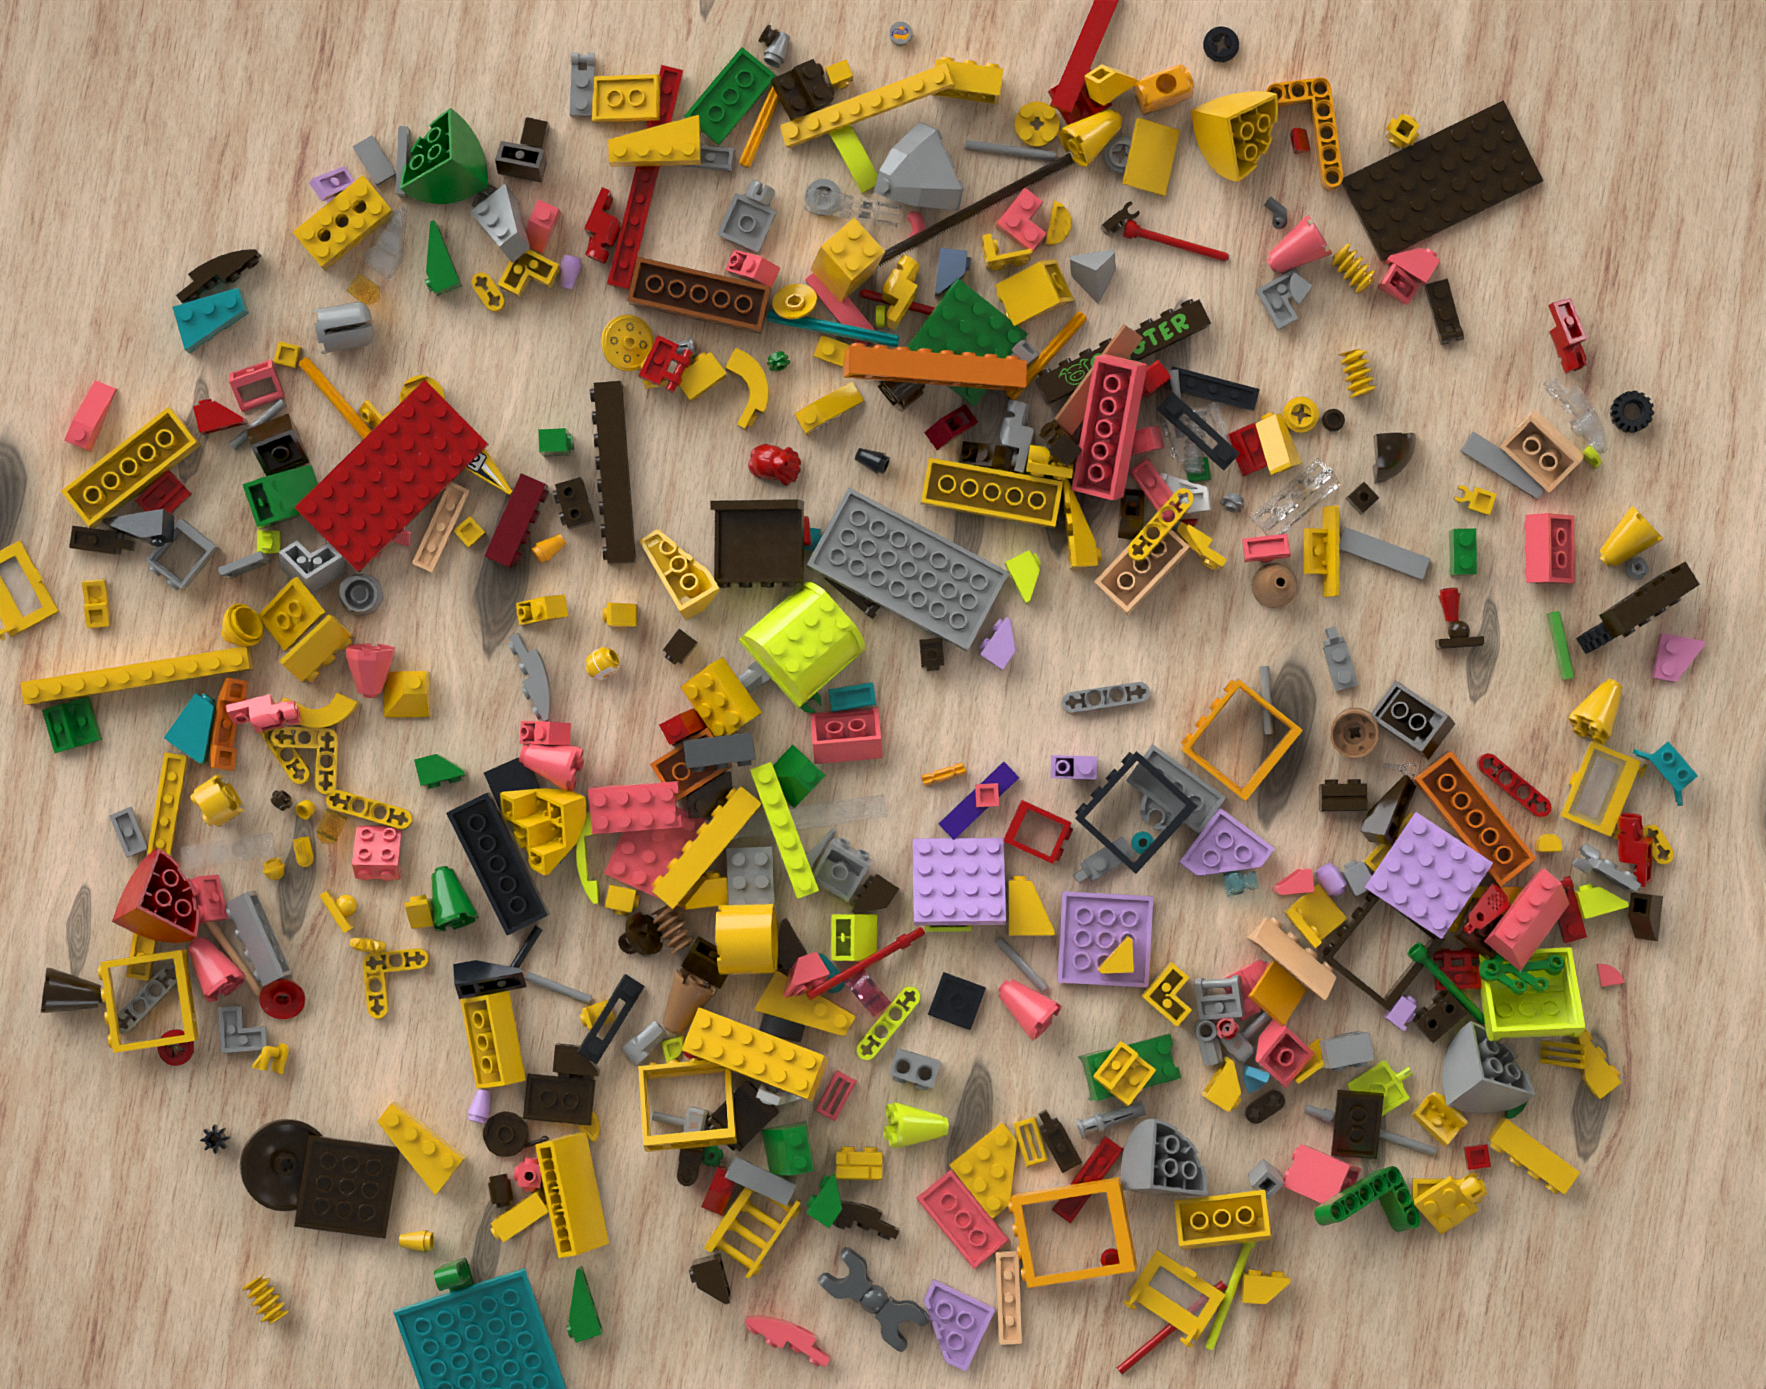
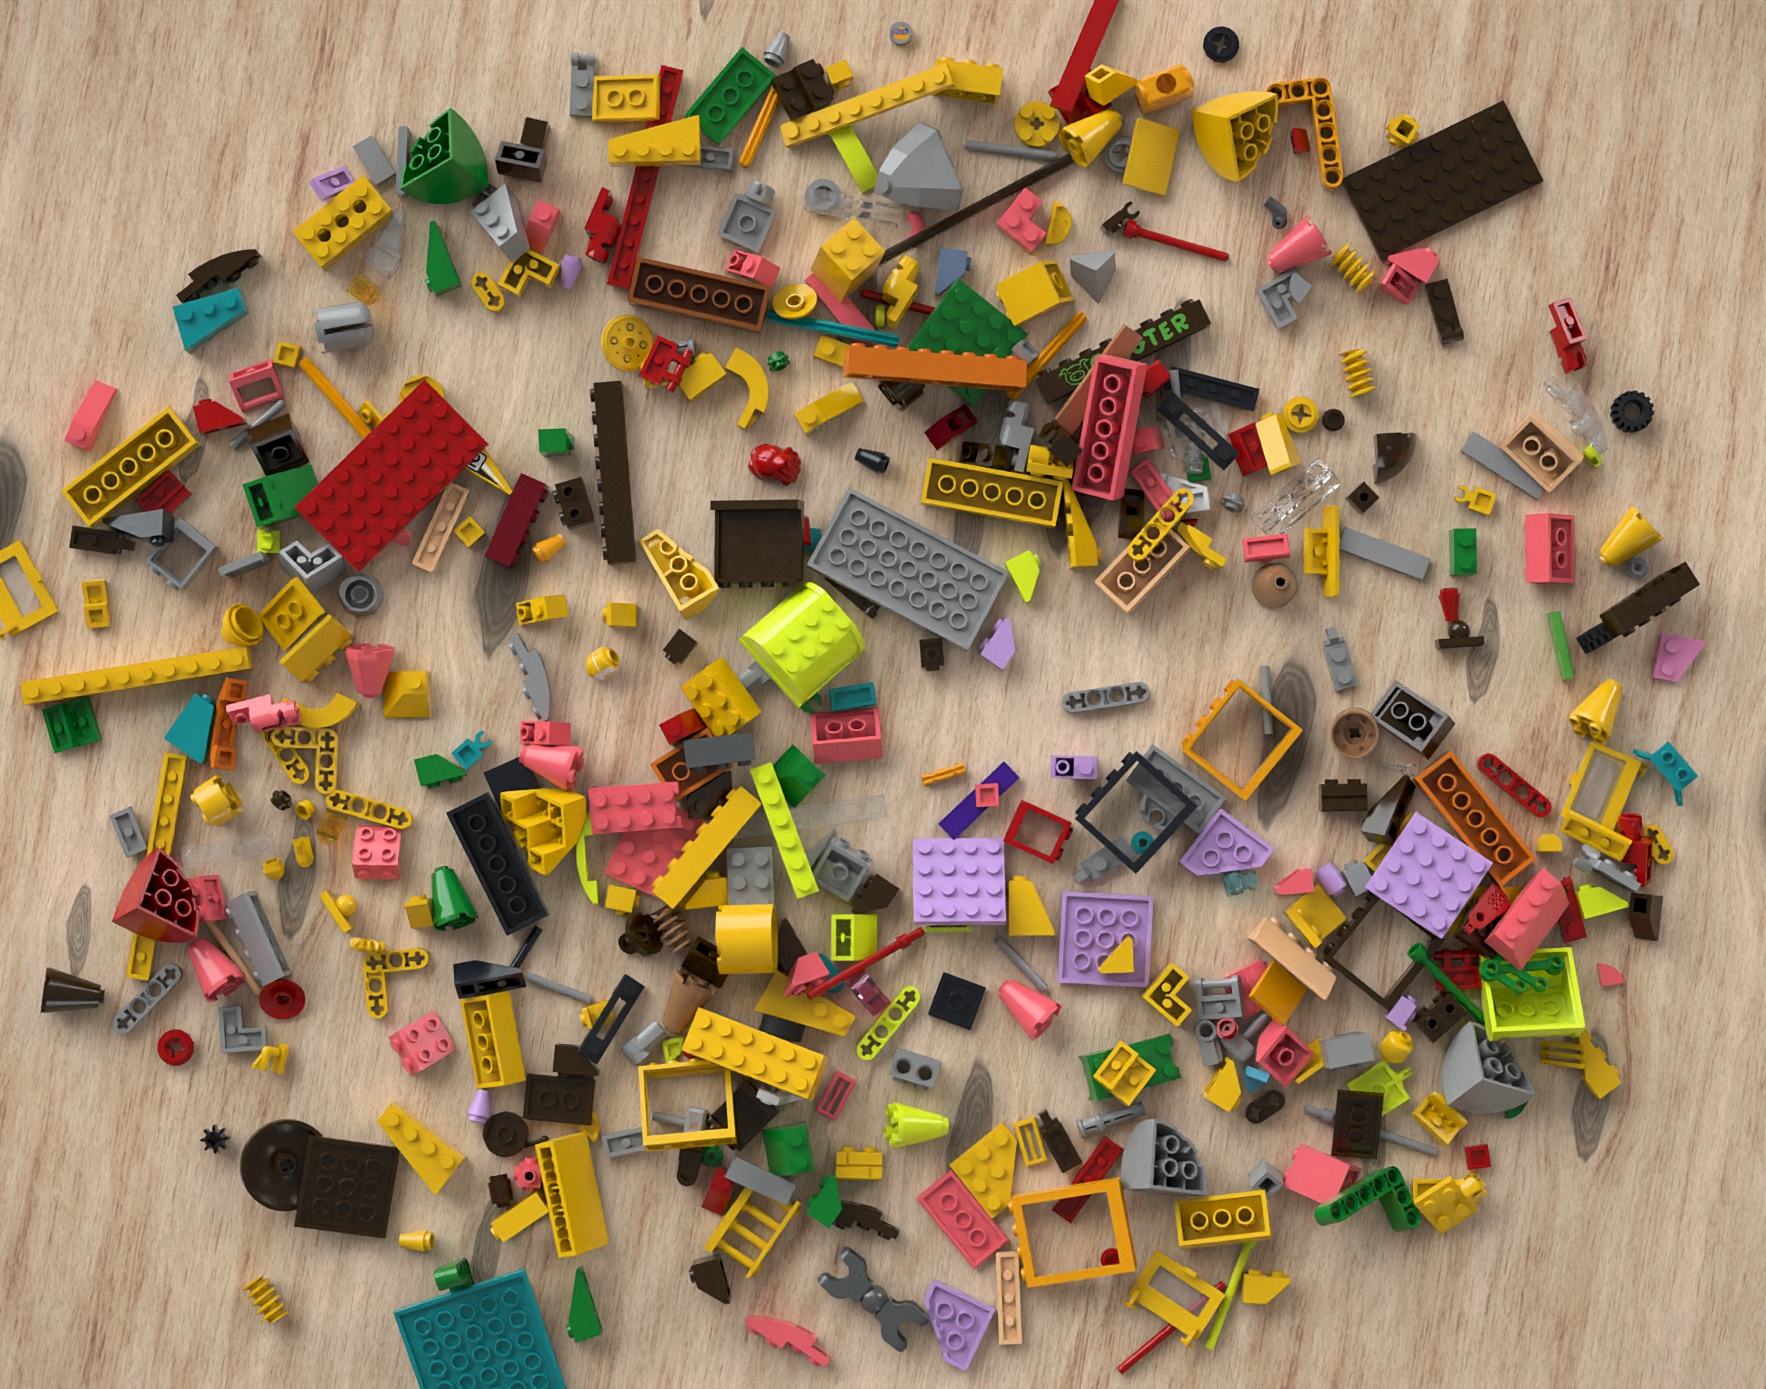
(185, 996): yellow window -> none
(422, 1043): none -> coral bracket
(469, 752): none -> teal plate
(623, 1142): none -> light grey plate
(768, 35): dark brown bush -> none
(998, 262): yellow bracket -> none
(1396, 1047): none -> yellow head
(1533, 1155): yellow brick -> none
(1595, 835): none -> yellow tile

